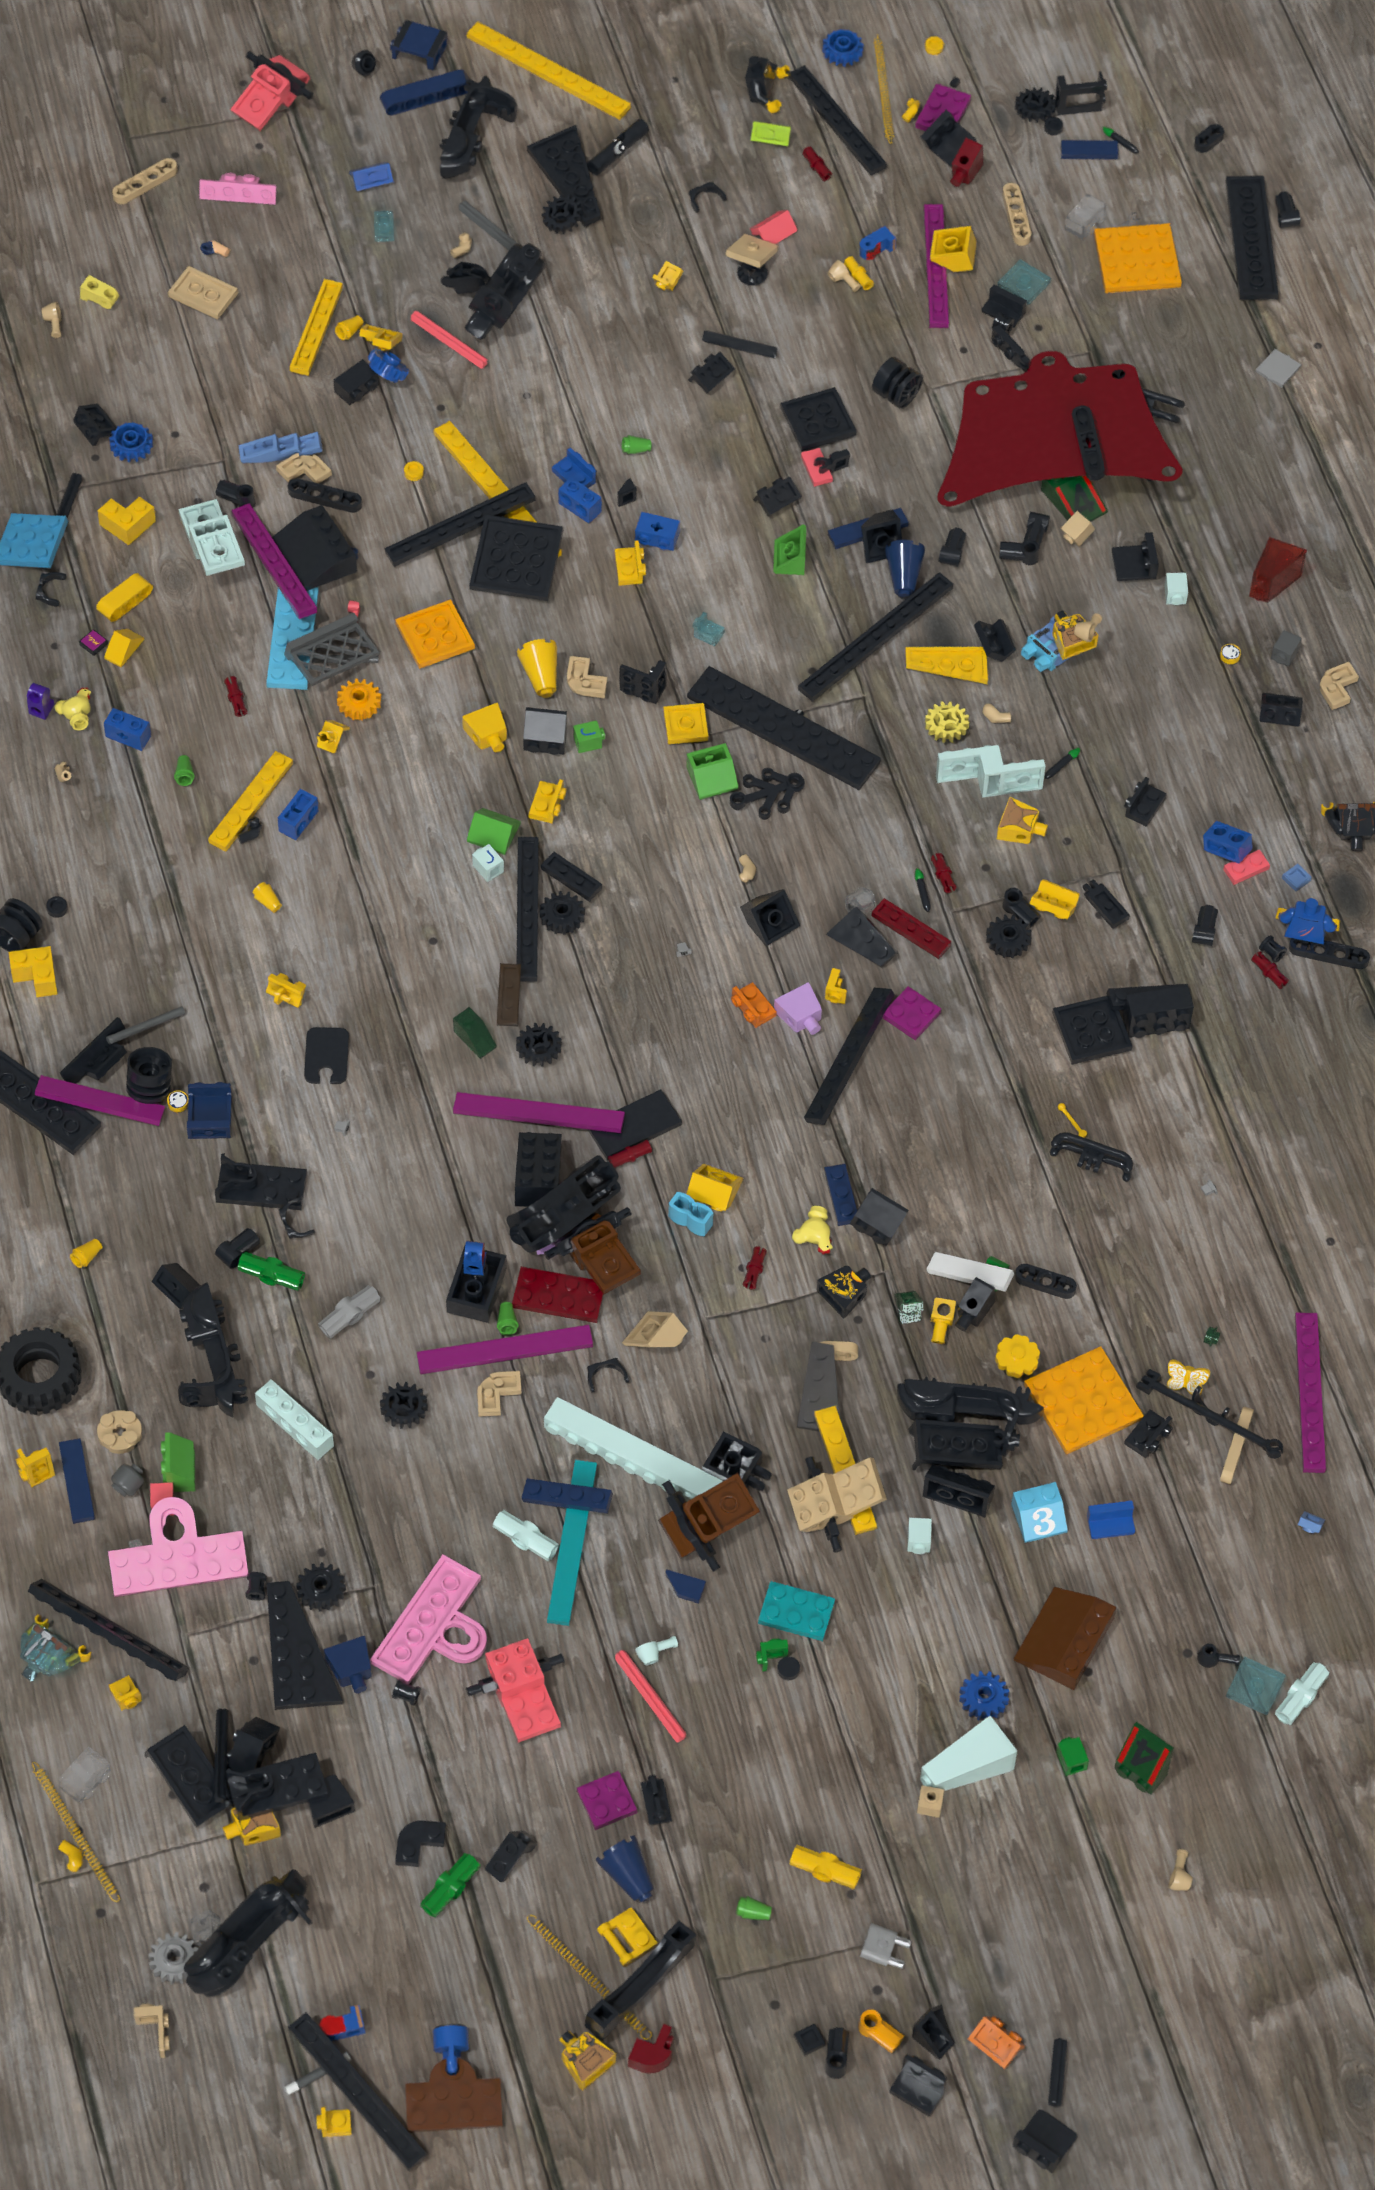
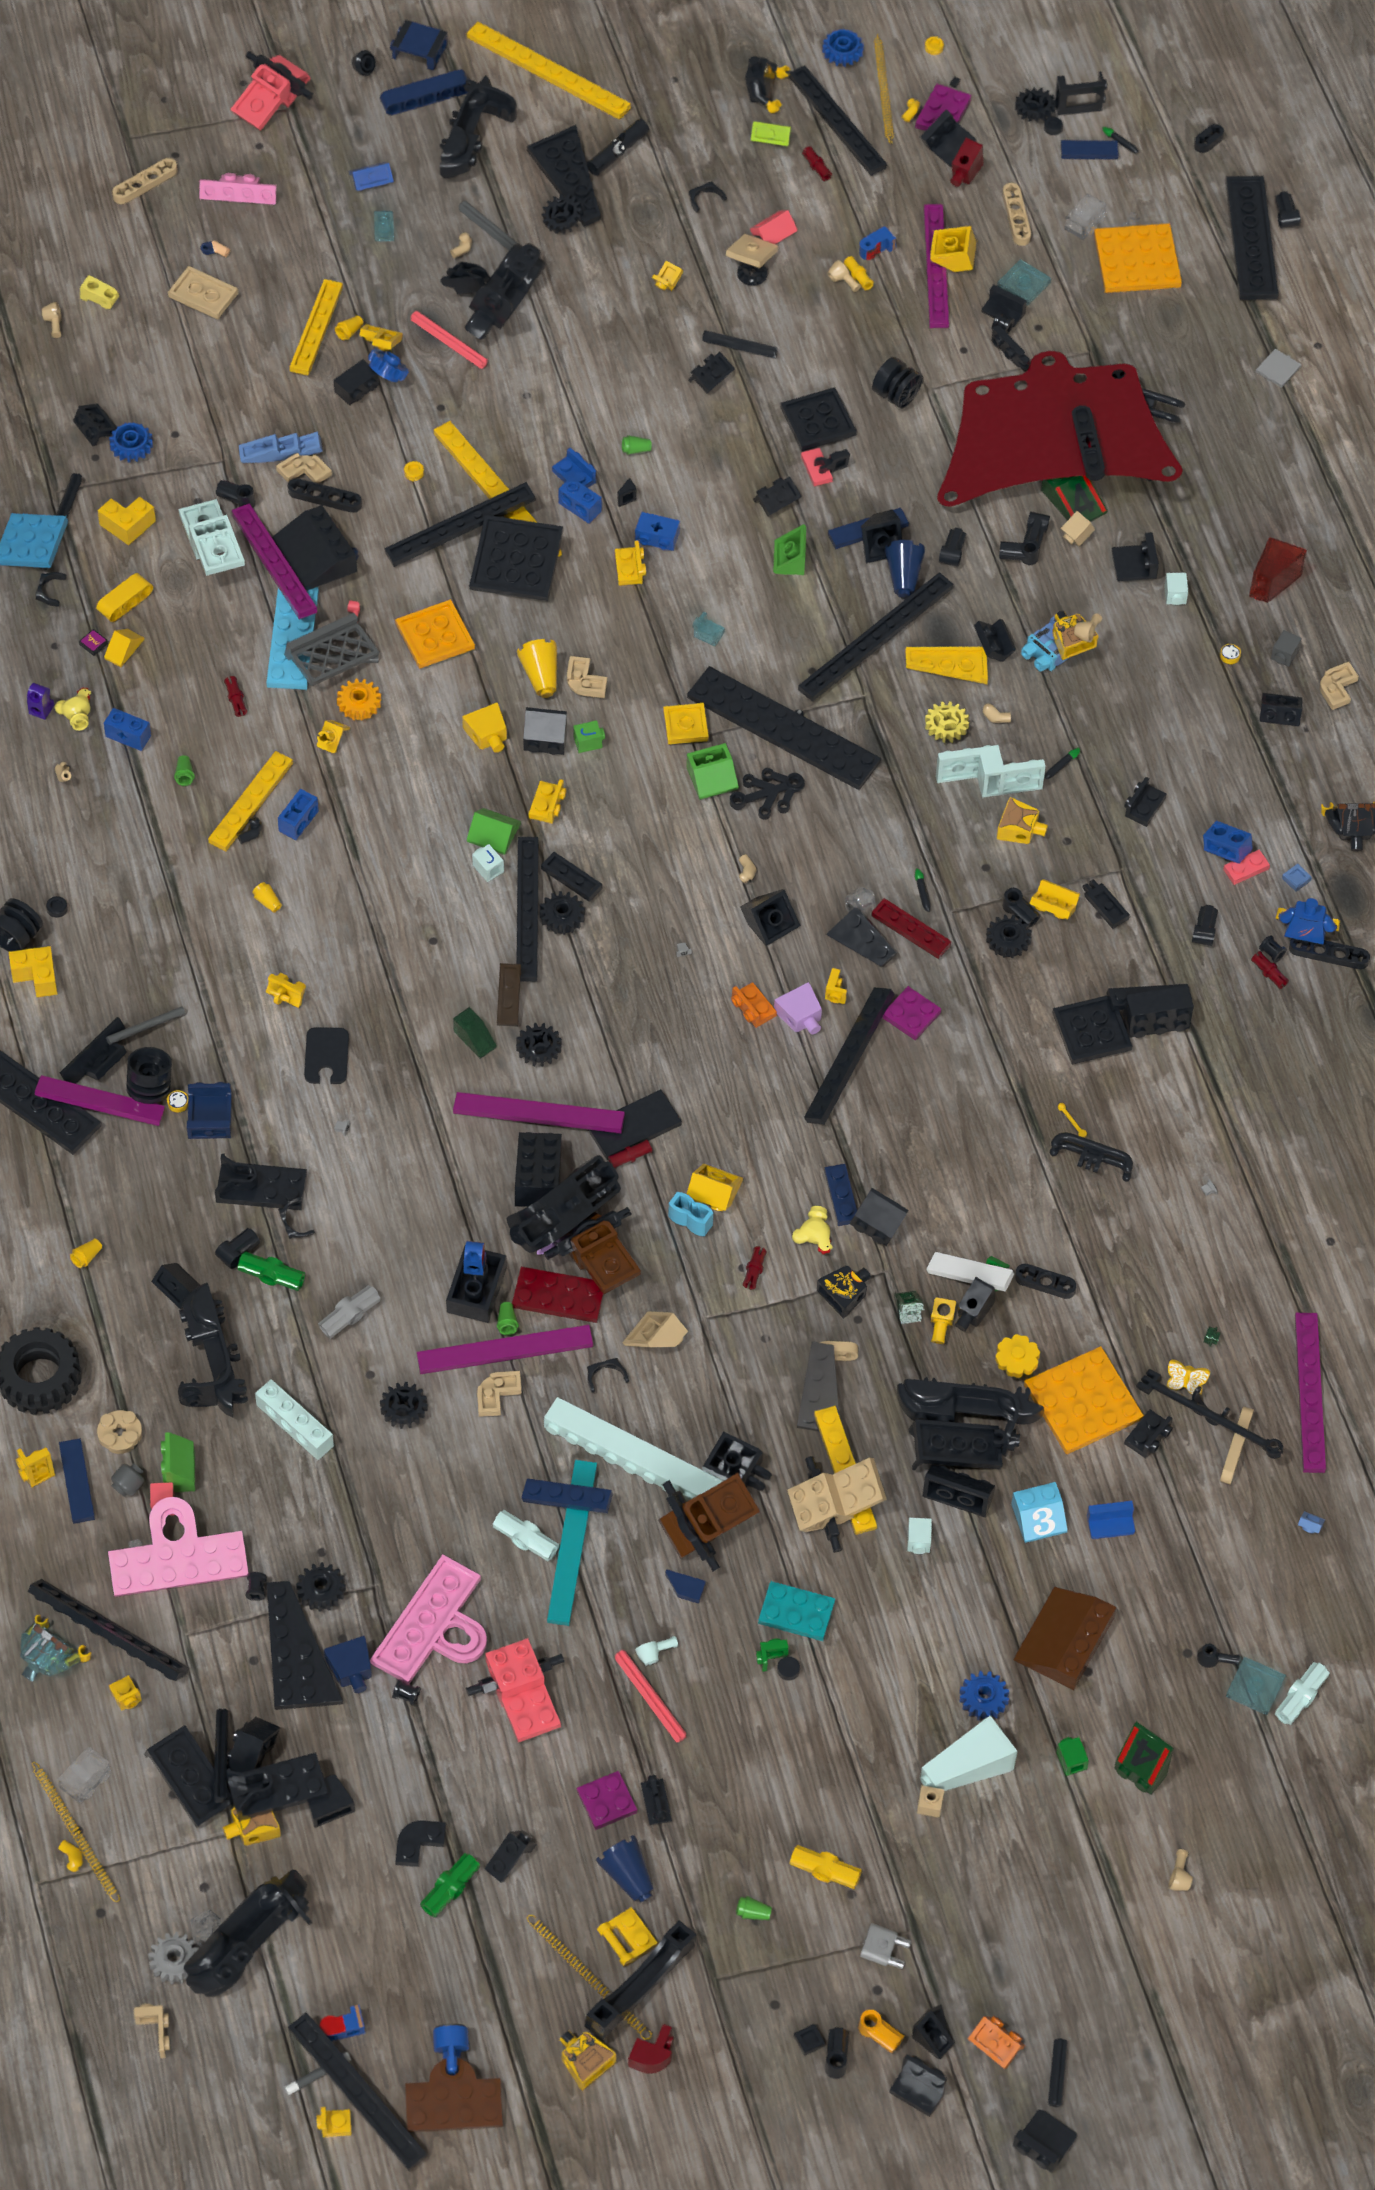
(643, 685): black bracket -> none
(943, 873): dark red pin -> none

